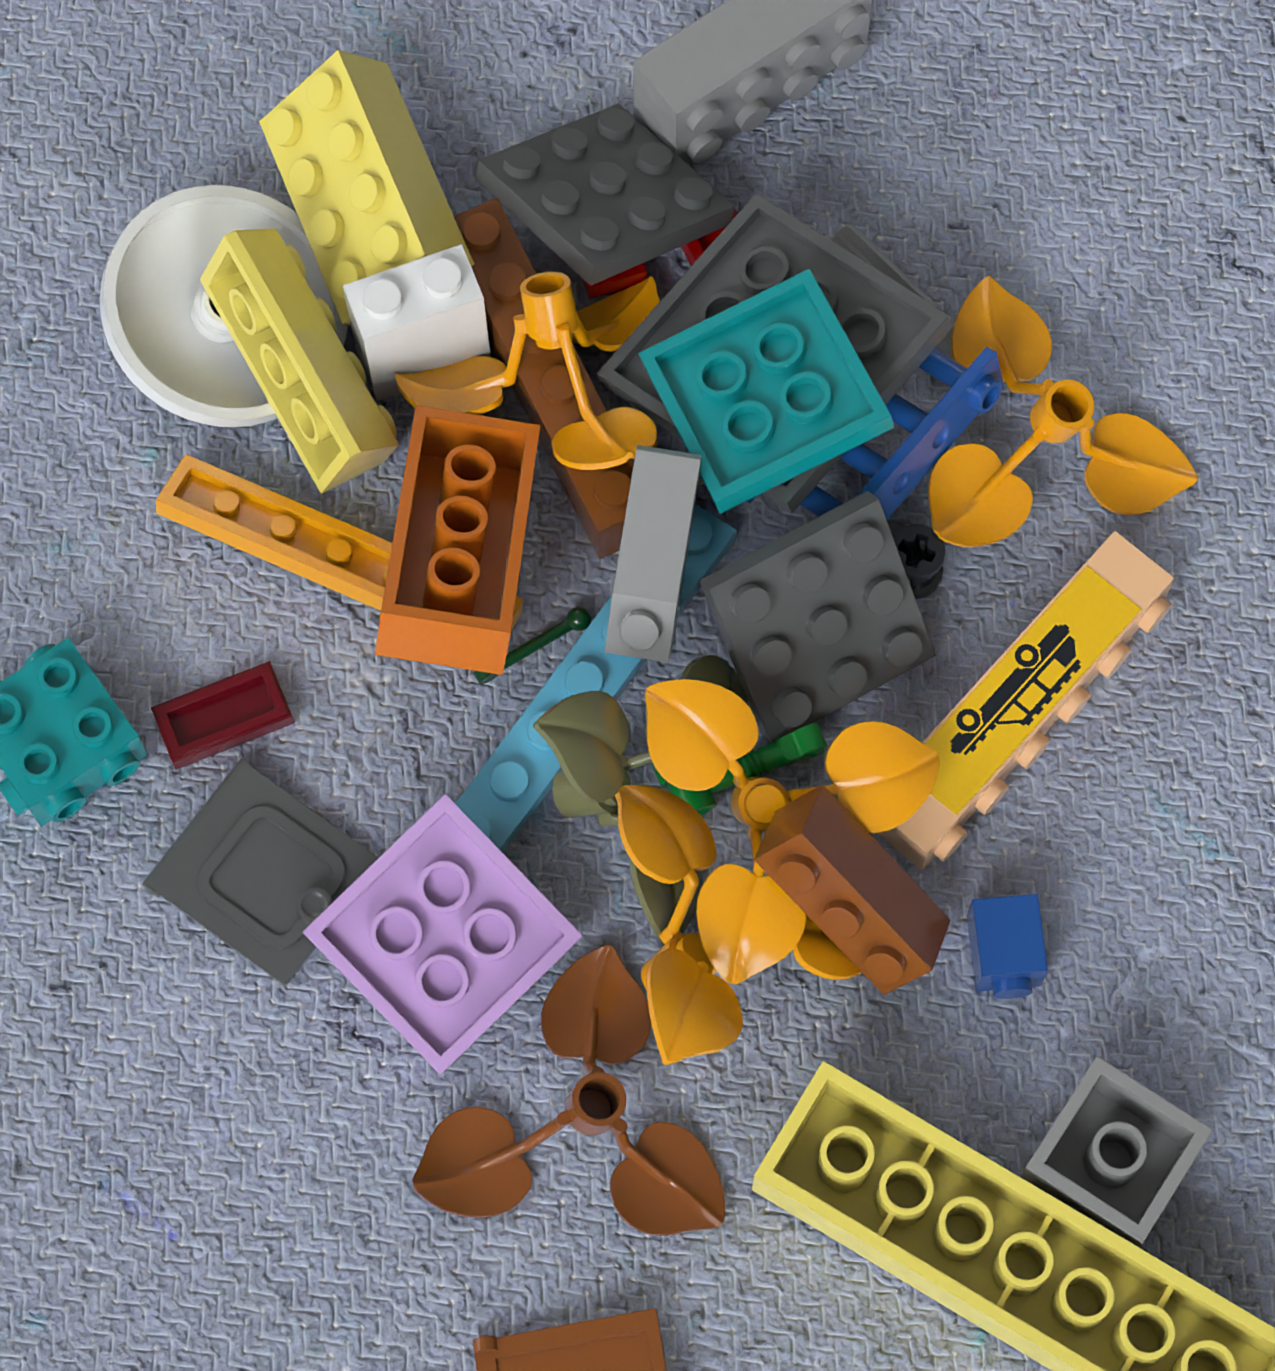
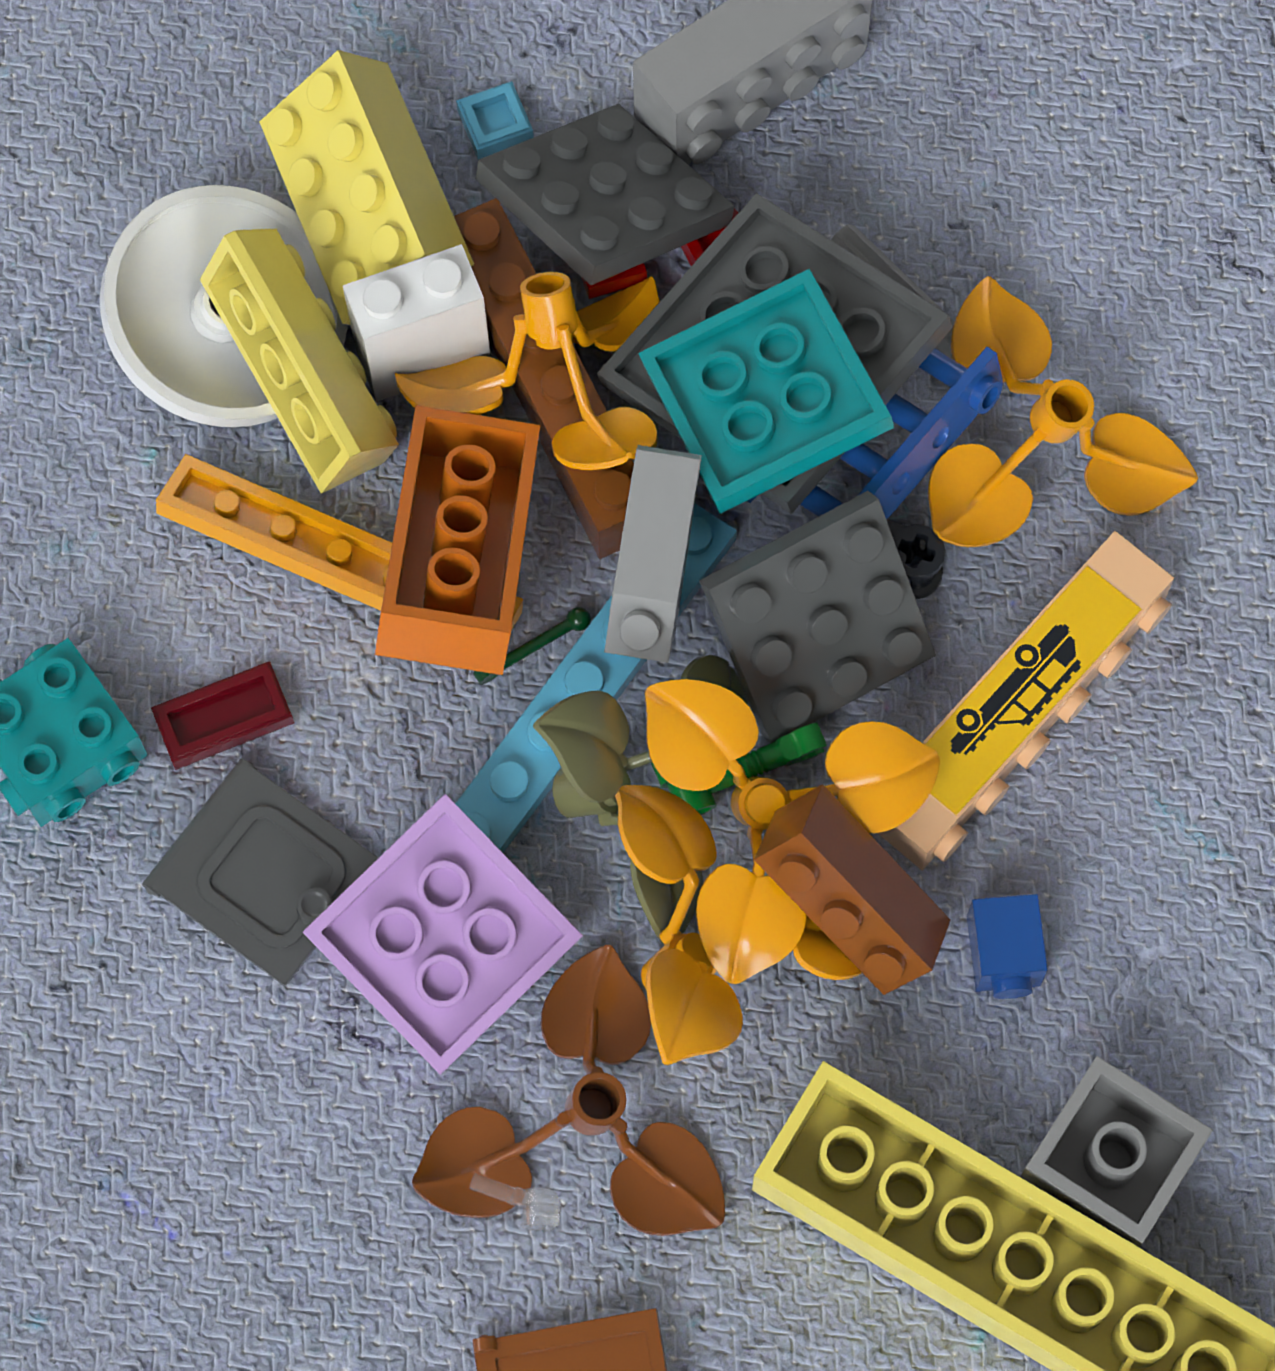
(494, 119): none -> medium azure tile
(539, 1205): none -> clear hand

